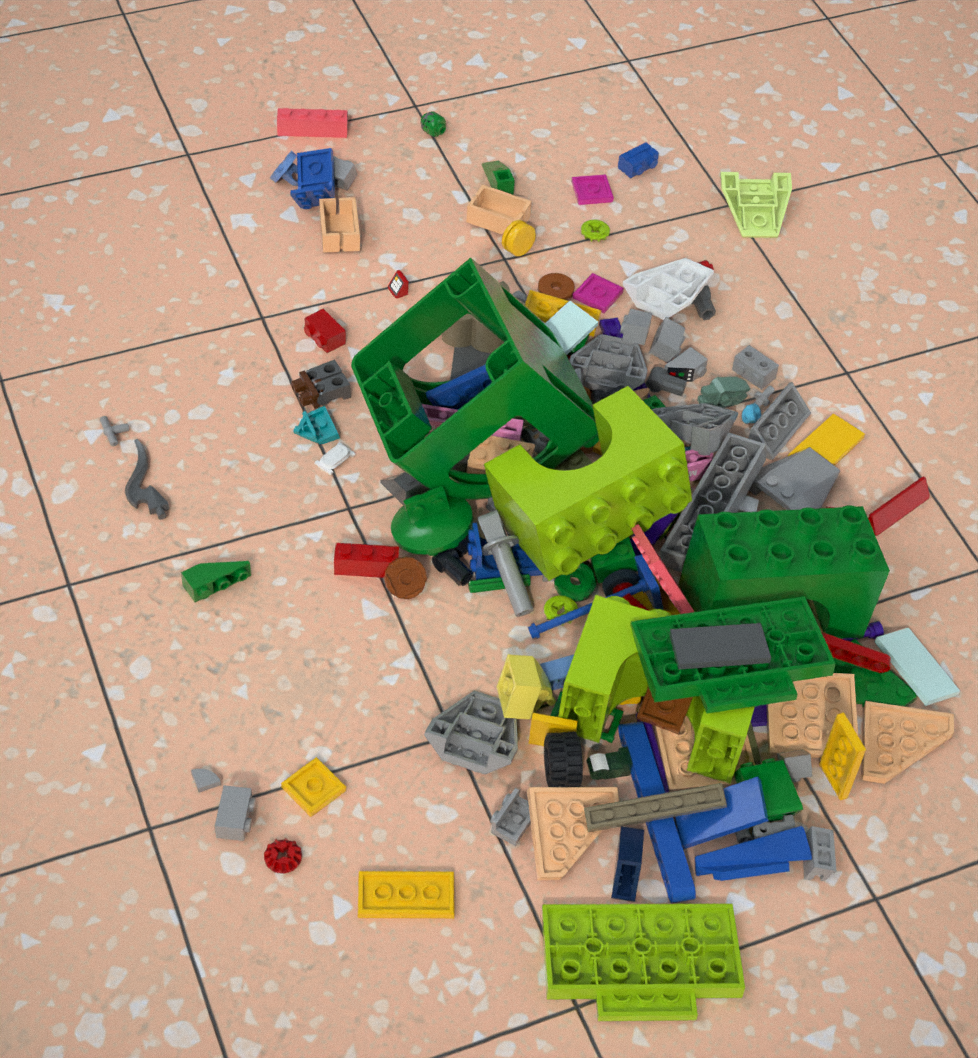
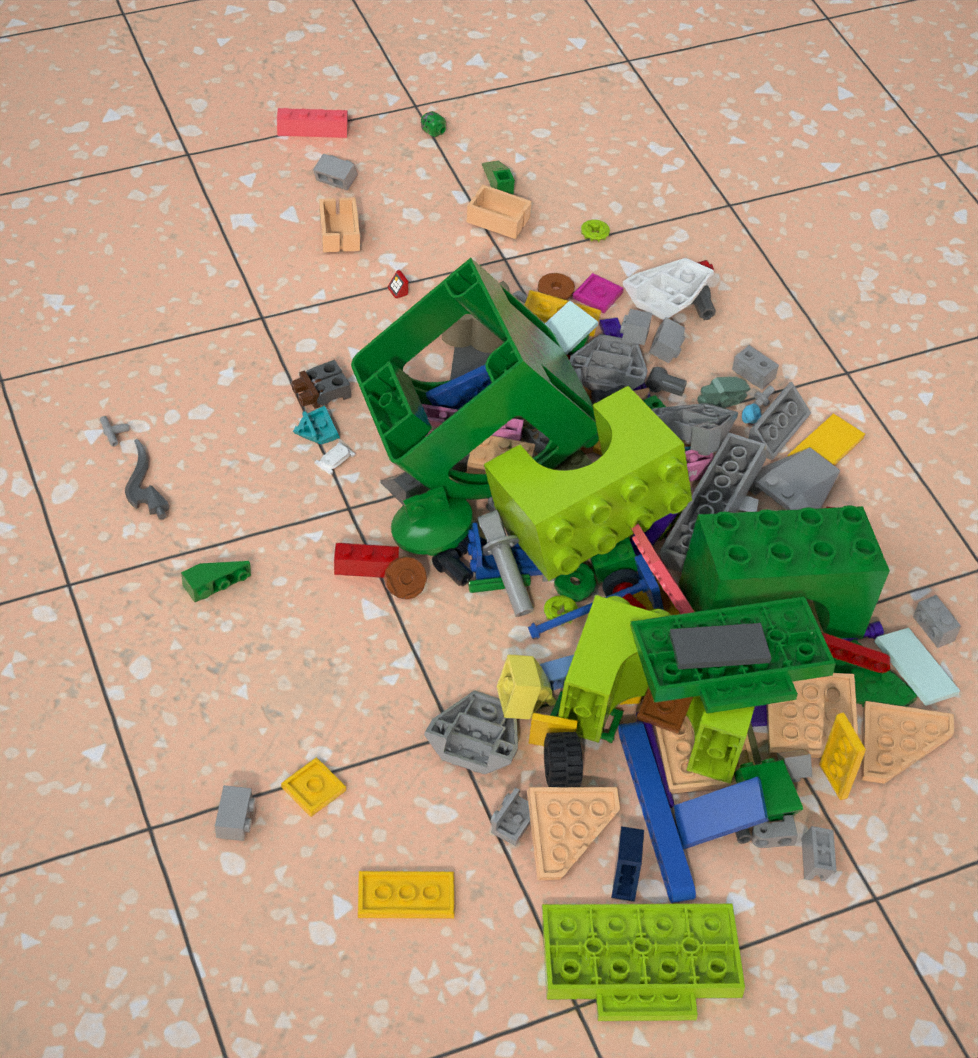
(205, 779): light grey tile -> none
(284, 864): red gear -> none
(286, 169): medium blue tile -> none
(314, 178): blue bracket -> none
(325, 331): red brick -> none
(518, 238): yellow head -> none
(592, 189): dark pink tile -> none
(610, 764): clear green leg -> none
(638, 160): blue brick -> none
(655, 807): dark tan tile -> none
(687, 365): light grey slope -> none
(756, 857): blue wedge -> none
(757, 203): yellowish green wedge -> none
(899, 506): red slope -> none
(937, 621): none -> light grey brick

